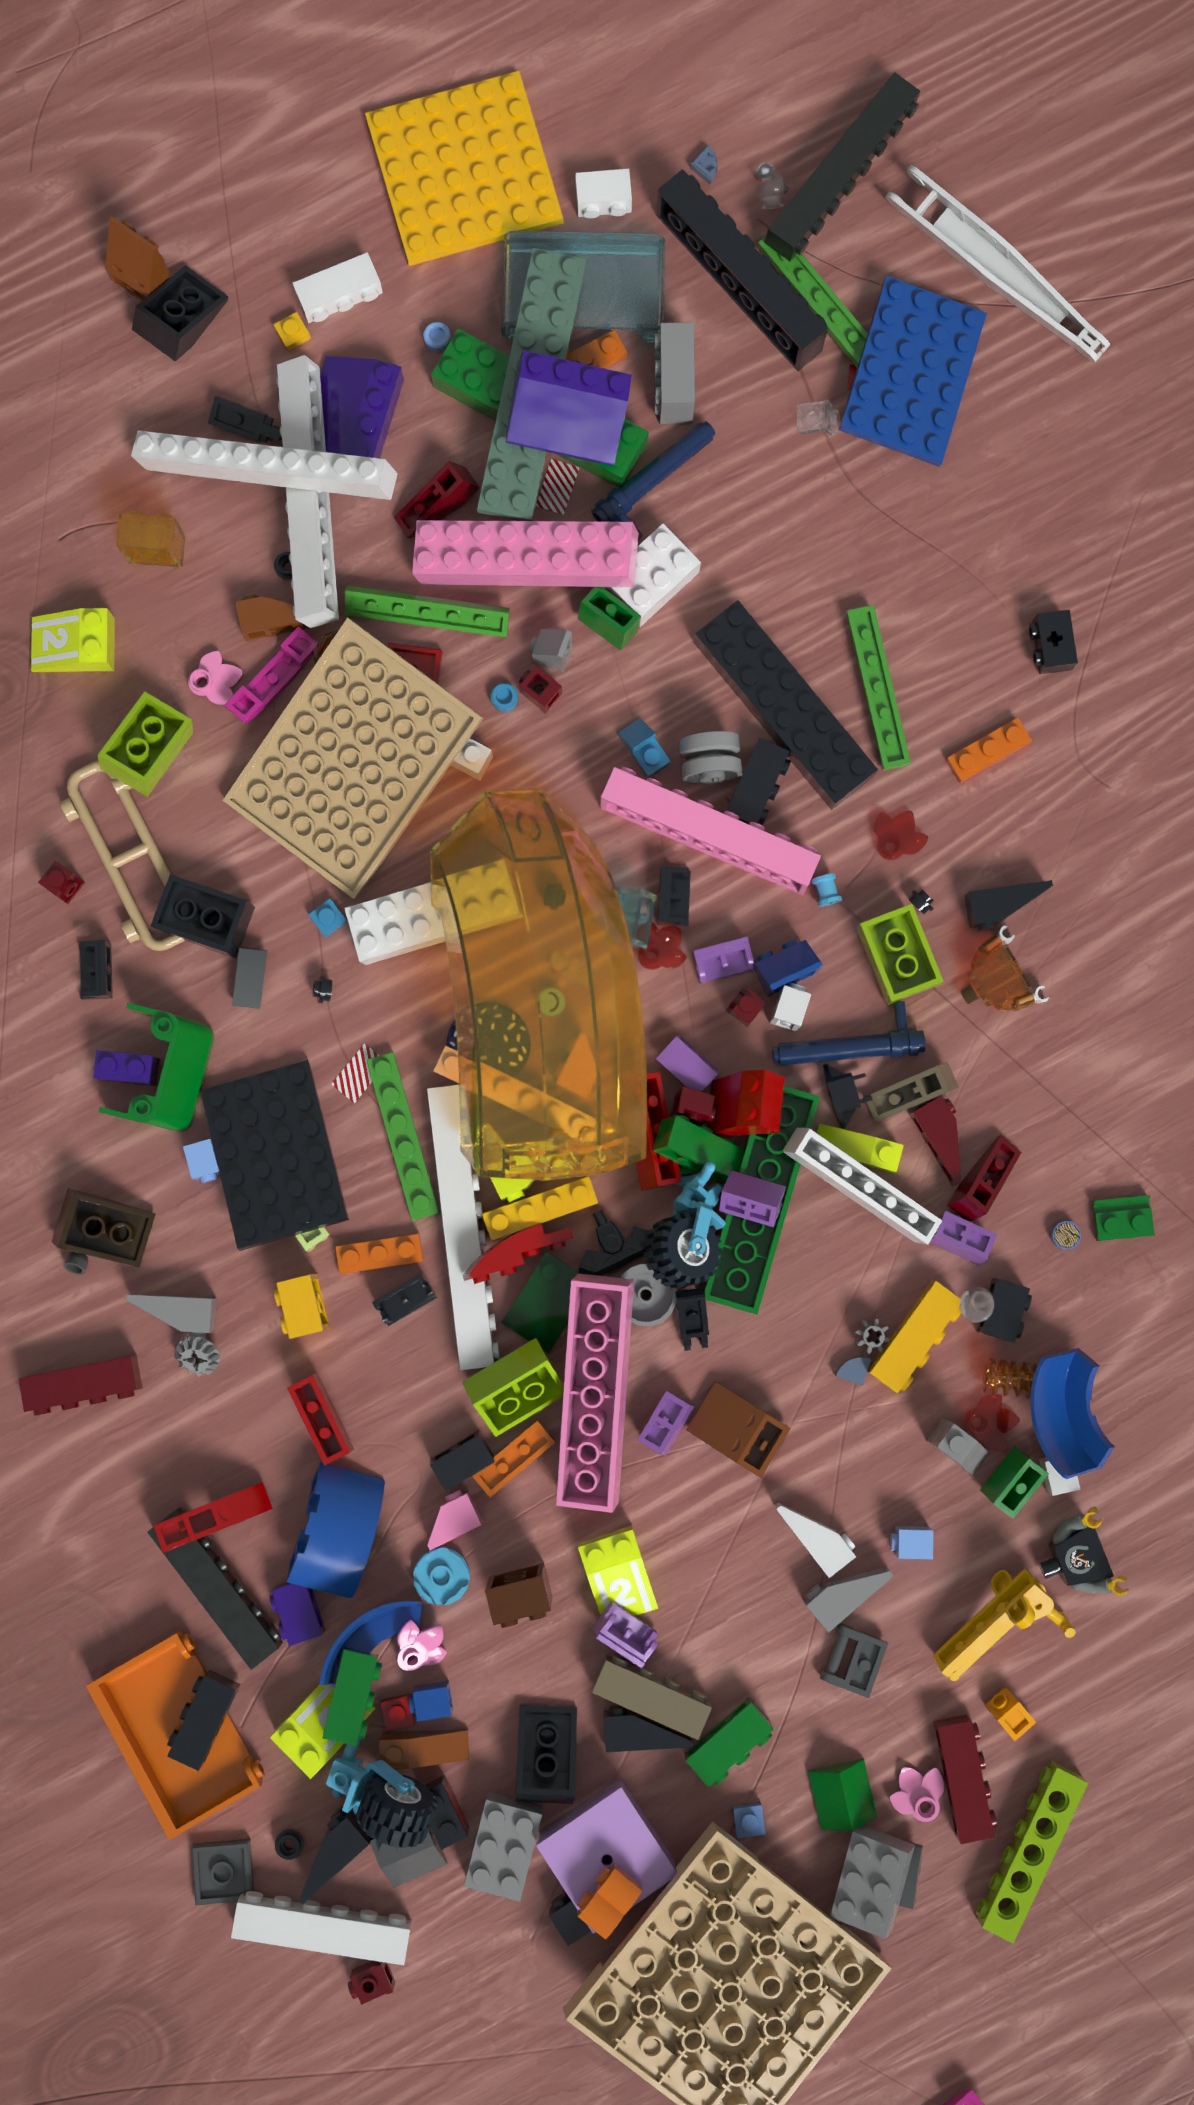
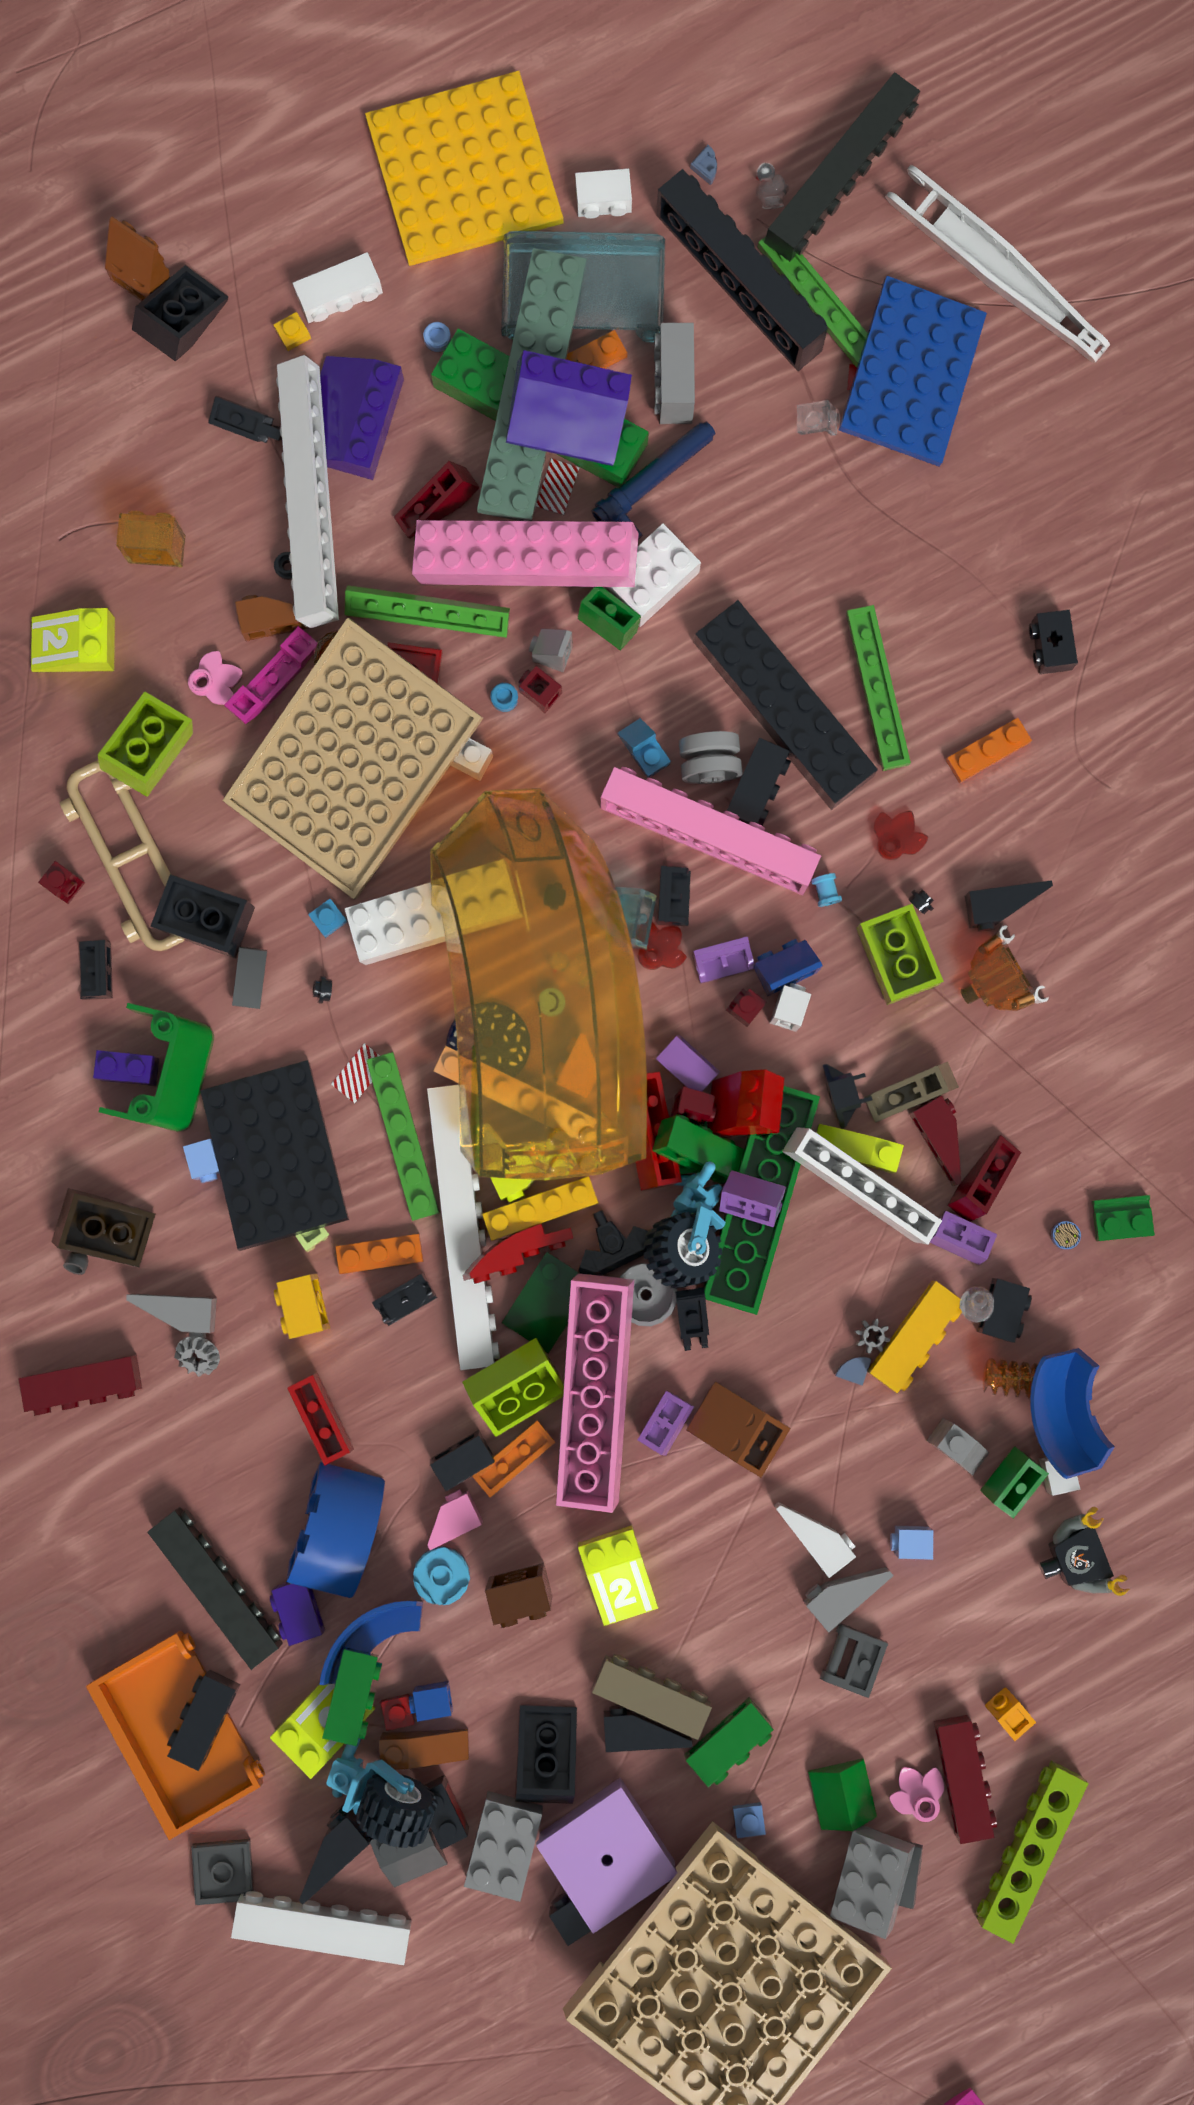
(212, 1517): red slope -> none
(265, 464): white brick -> none
(285, 1852): black plate -> none
(378, 1974): dark red brick -> none
(422, 1644): bright pink plate -> none
(609, 1900): orange brick -> none
(625, 1634): medium lavender hinge -> none
(889, 1044): dark blue cylinder -> none
(994, 1422): clear red plate -> none
(1016, 1603): yellow piece -> none

